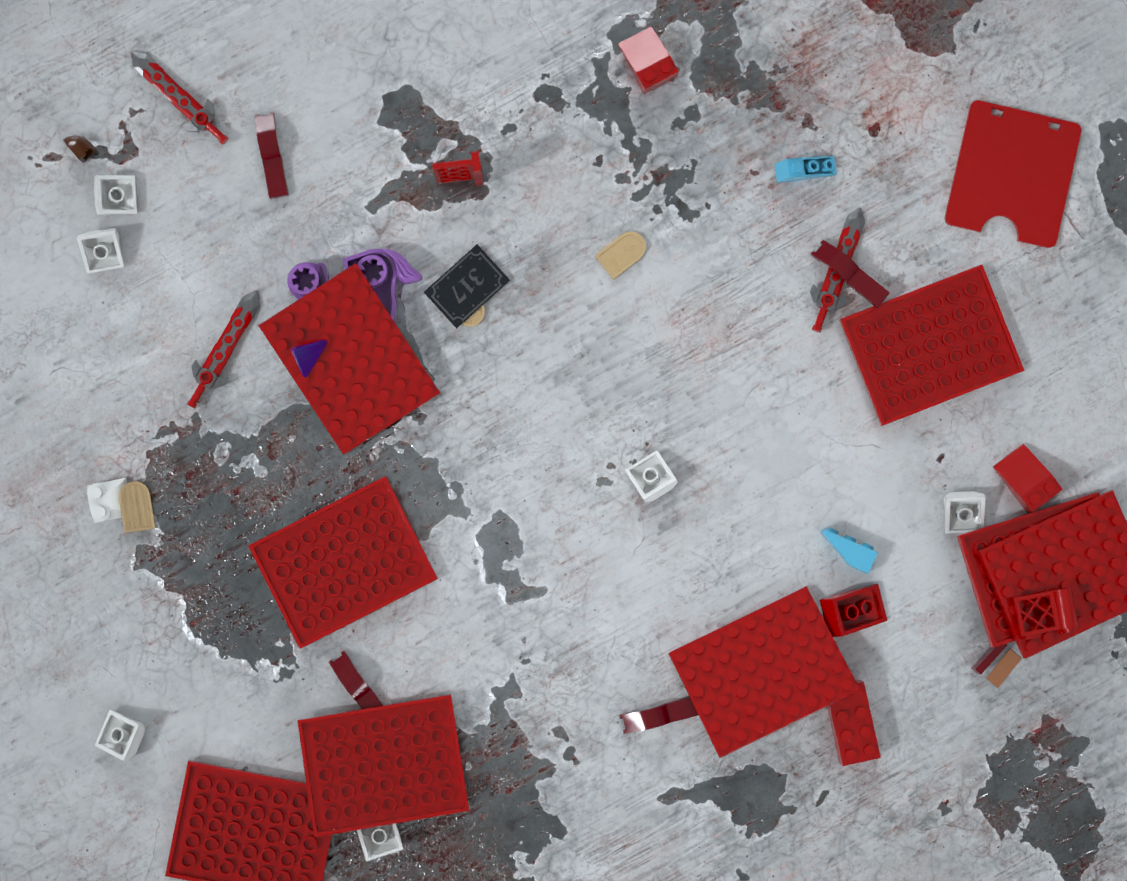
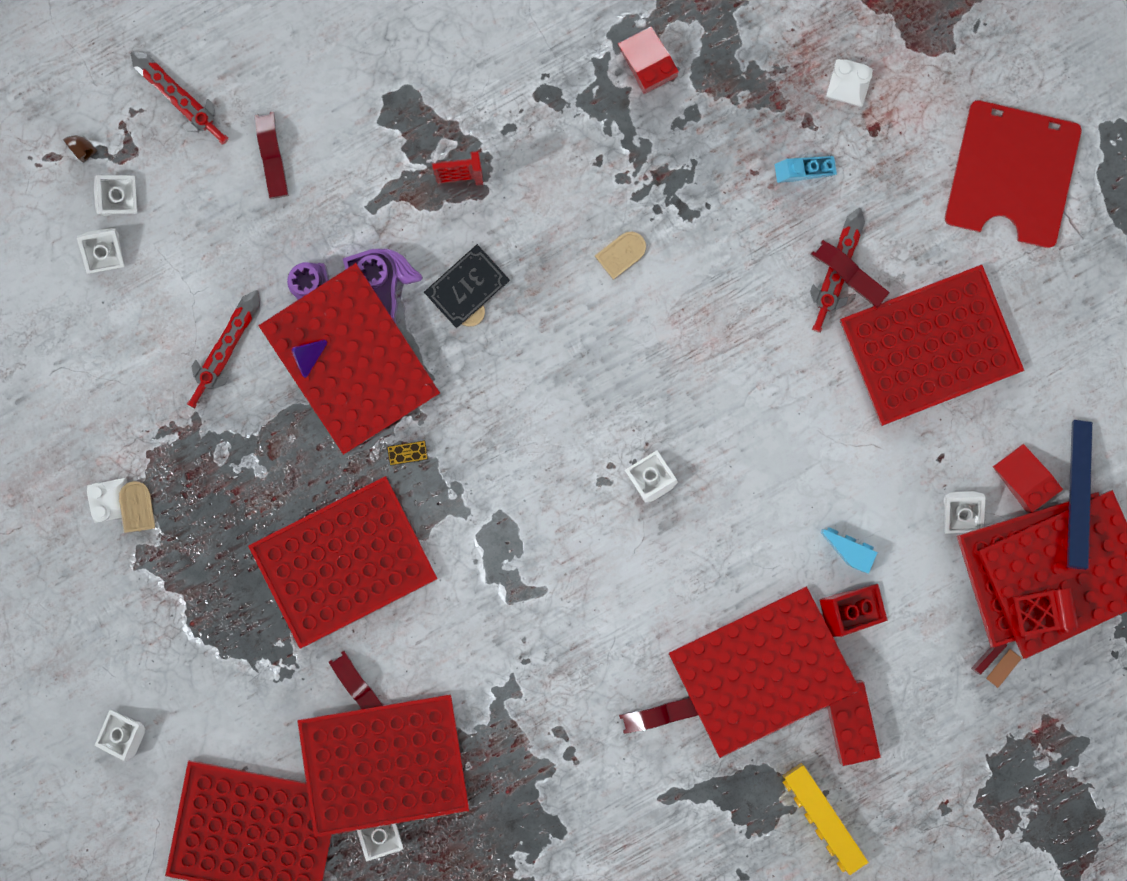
(407, 453): none -> tile
(825, 819): none -> yellow brick
(849, 82): none -> white slope
(1079, 495): none -> dark blue tile

